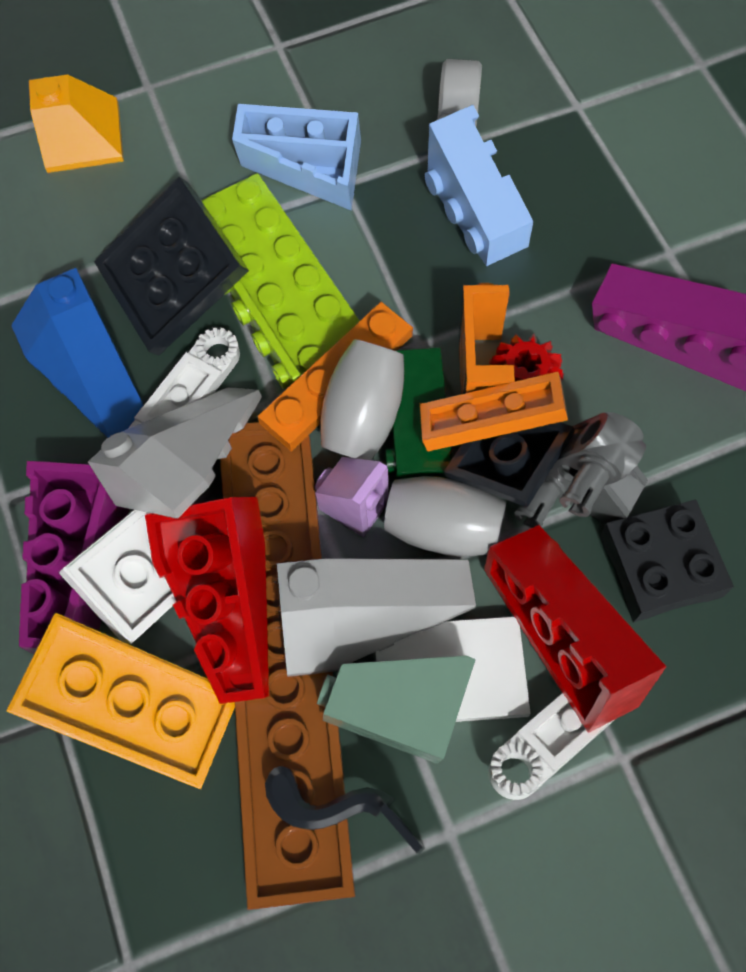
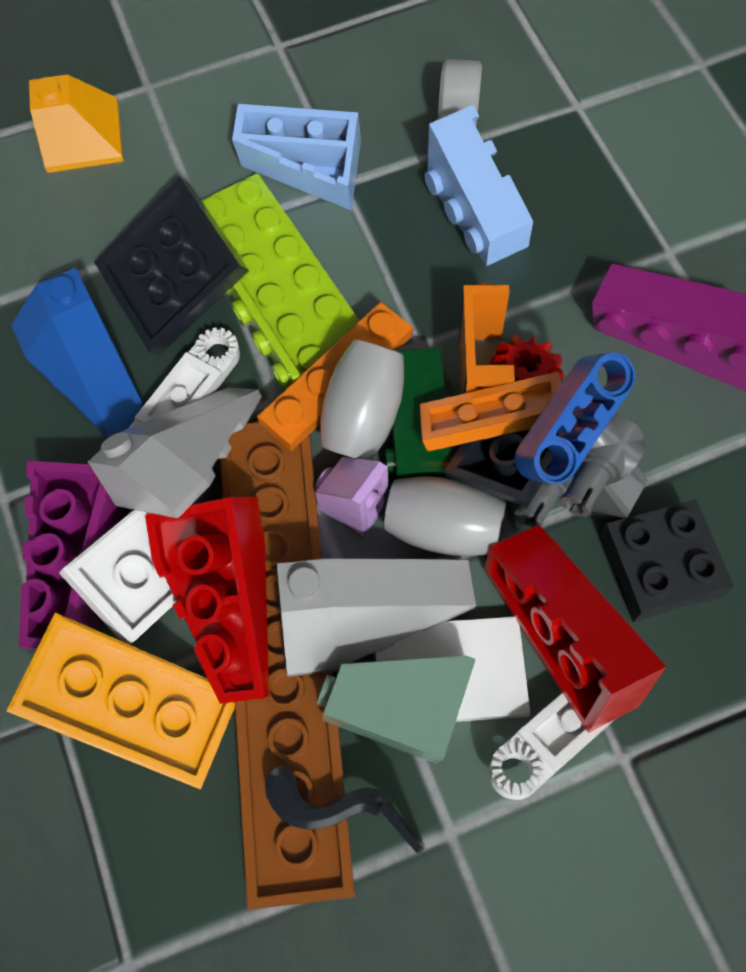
(575, 393): none -> blue beam

